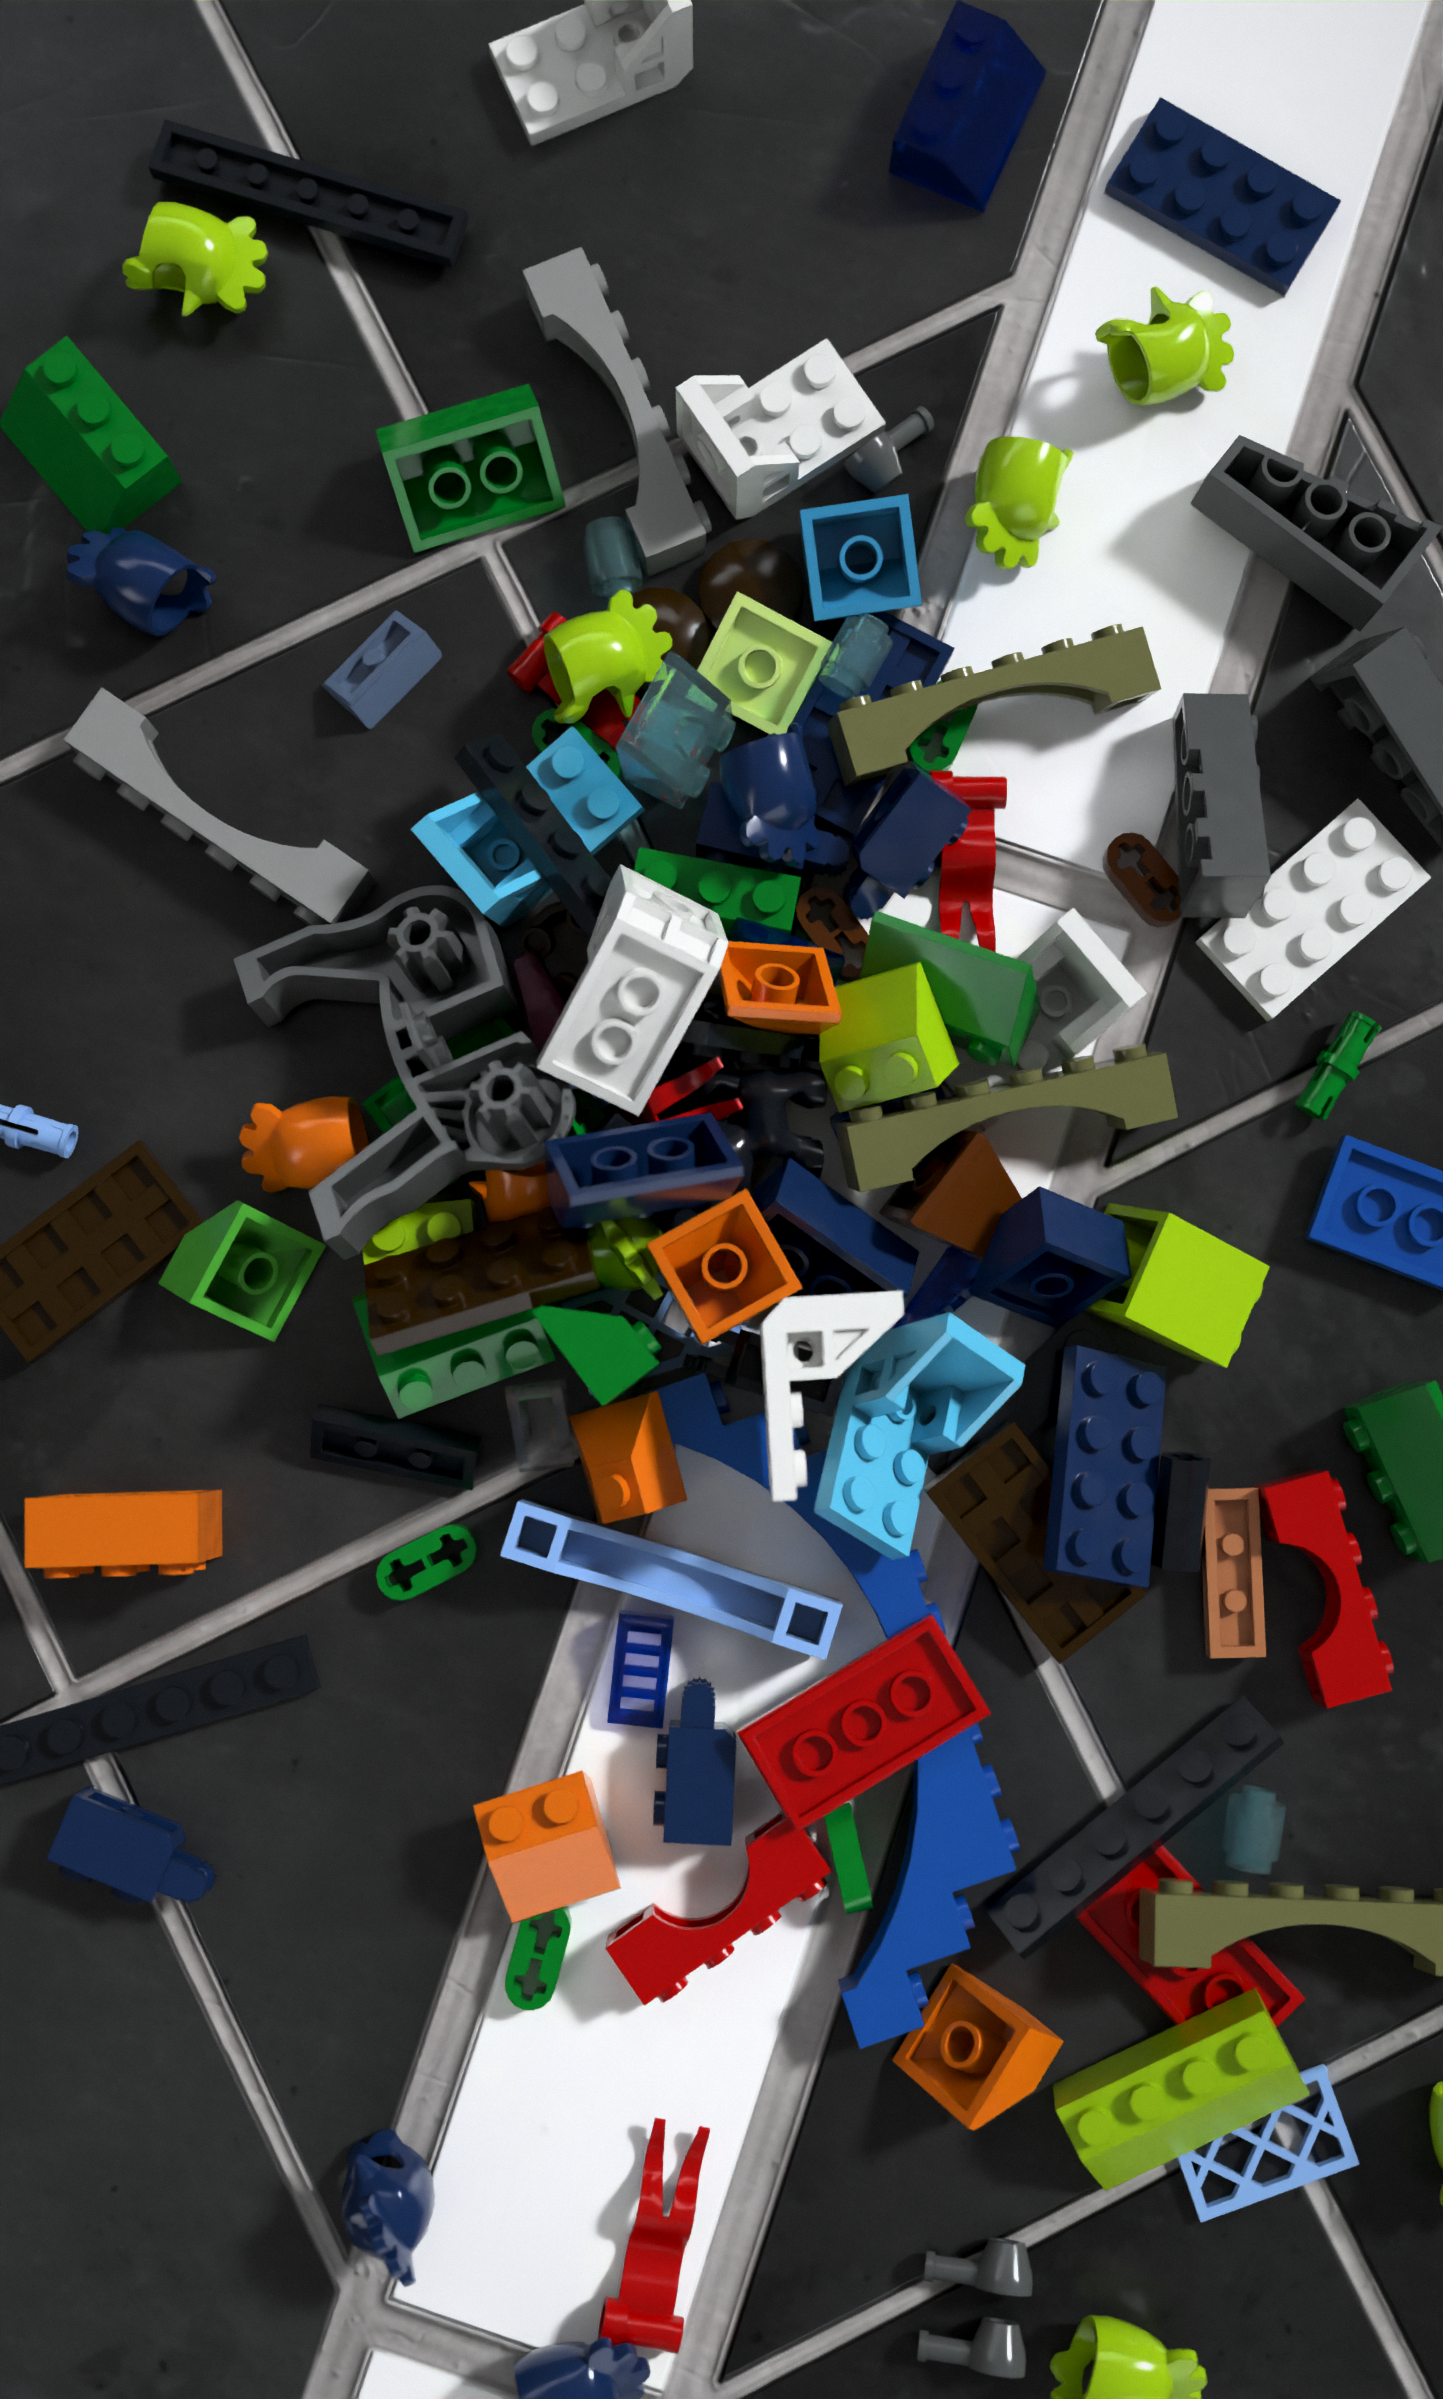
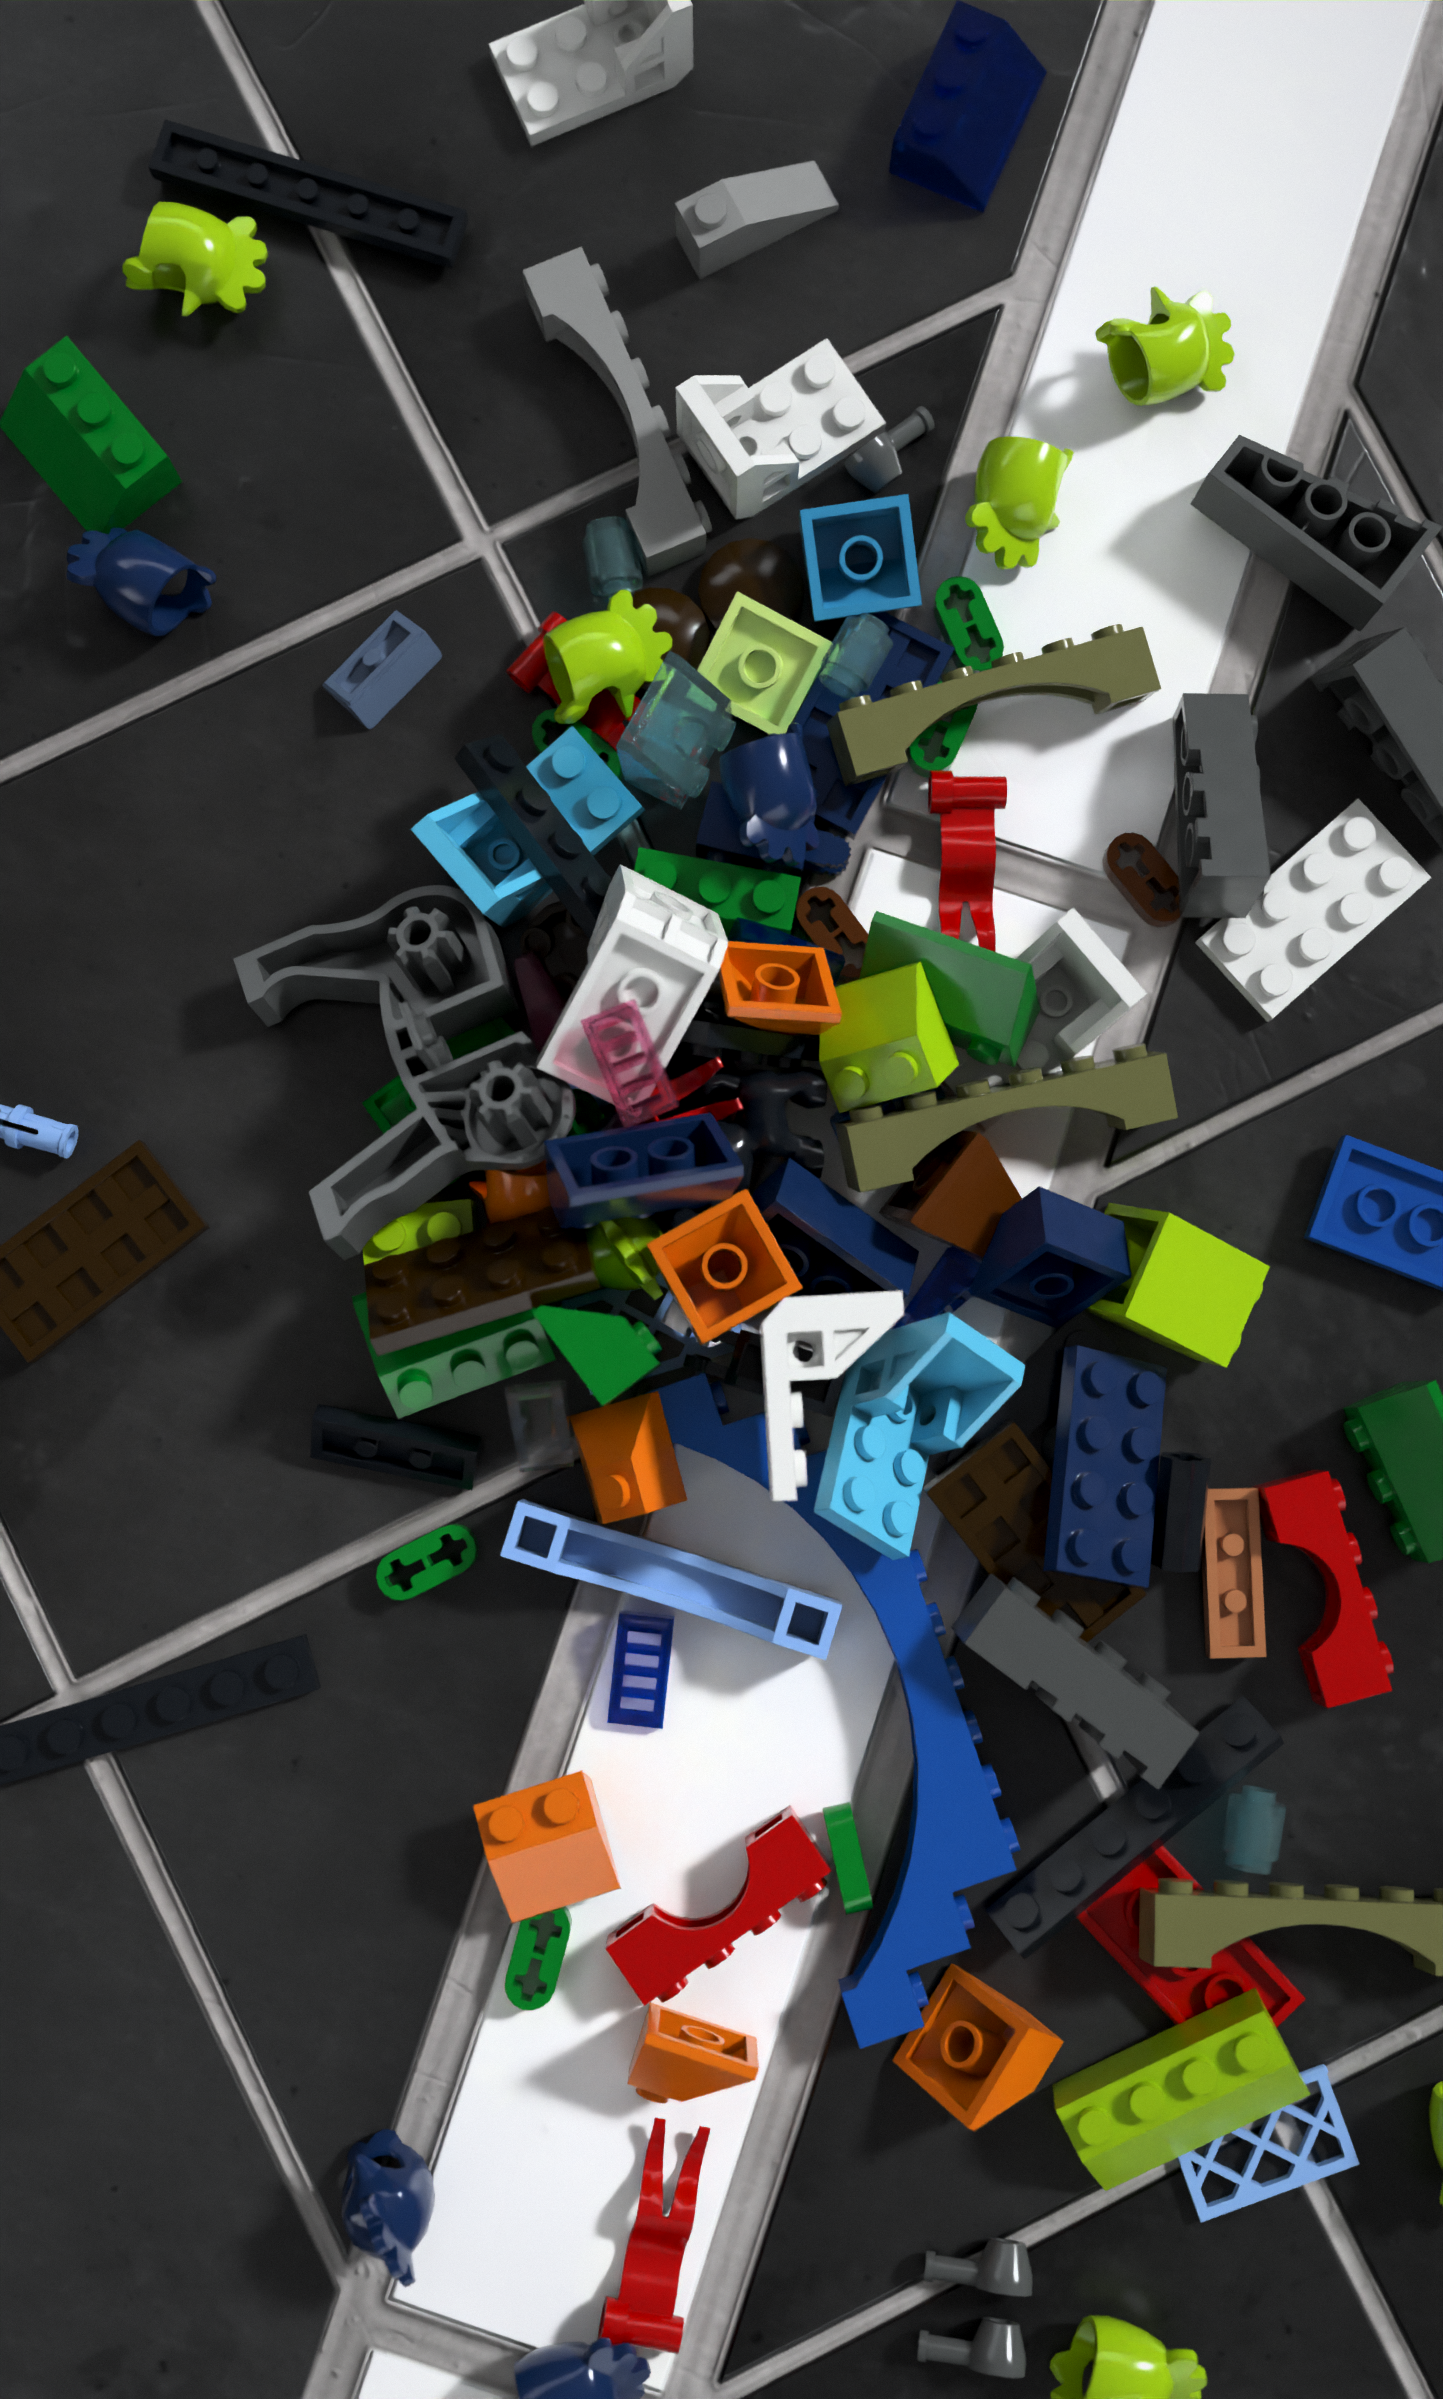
(119, 743): light grey arch -> none
(123, 1532): orange brick -> none
(127, 1850): dark blue hinge -> none
(243, 1268): bright green slope -> none
(302, 1142): orange piece -> none
(471, 467): green slope -> none
(650, 1107): none -> clear pink slope
(689, 2057): none -> orange slope
(699, 1772): dark blue hinge -> none
(749, 214): none -> light grey slope
(863, 1722): red tile -> none
(902, 839): dark blue hinge -> none
(979, 623): none -> green beam
(1075, 1678): none -> dark grey wedge
(1222, 196): dark blue plate -> none
(1337, 1066): green pin -> none

